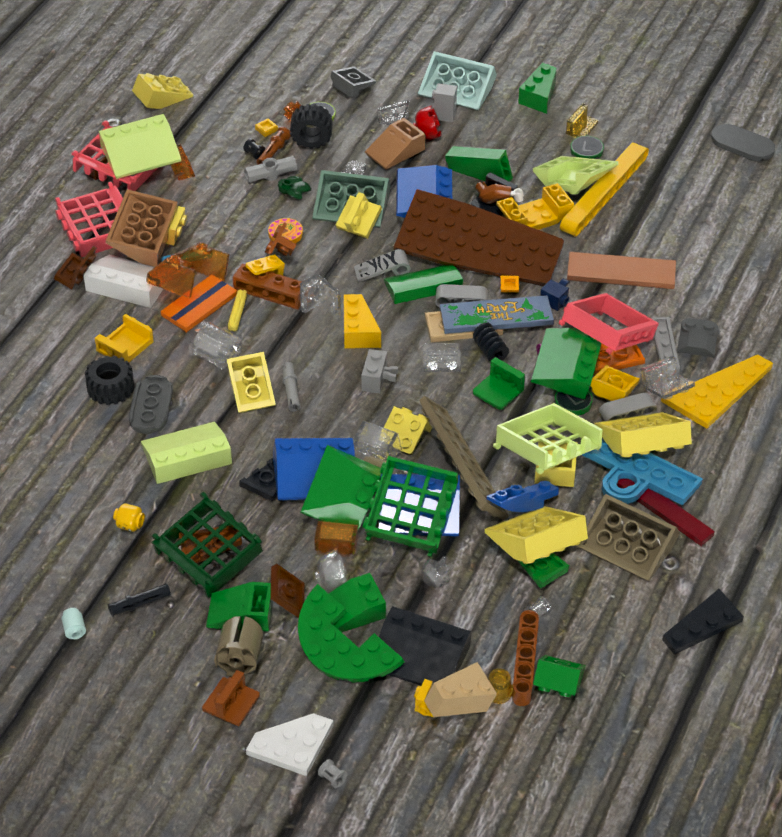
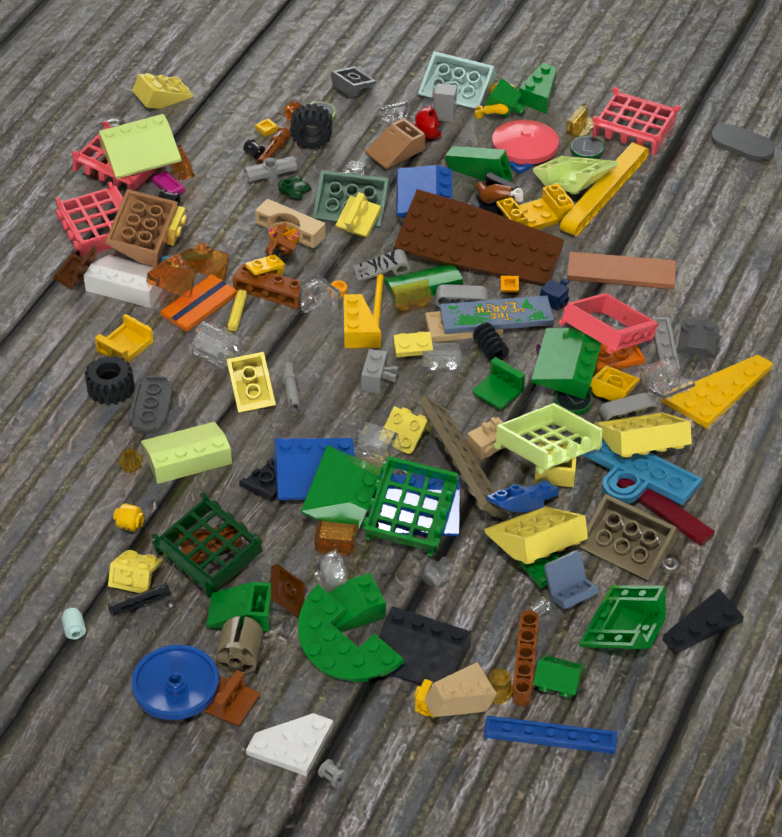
(130, 460): none -> clear yellow gear
(133, 571): none -> light yellow bracket
(166, 181): none -> dark pink tile
(170, 196): none -> black bush
(175, 682): none -> blue dish
(272, 214): none -> tan arch
(342, 286): none -> light orange tile
(378, 298): none -> yellow bar
(411, 293): none -> clear yellow bracket
(412, 344): none -> light yellow bracket
(482, 439): none -> tan brick
(502, 100): none -> green torso
(520, 168): none -> blue tile
(526, 141): none -> coral dish
(550, 734): none -> blue tile
(568, 580): none -> sand blue bracket
(627, 618): none -> green slope
(640, 106): none -> coral window

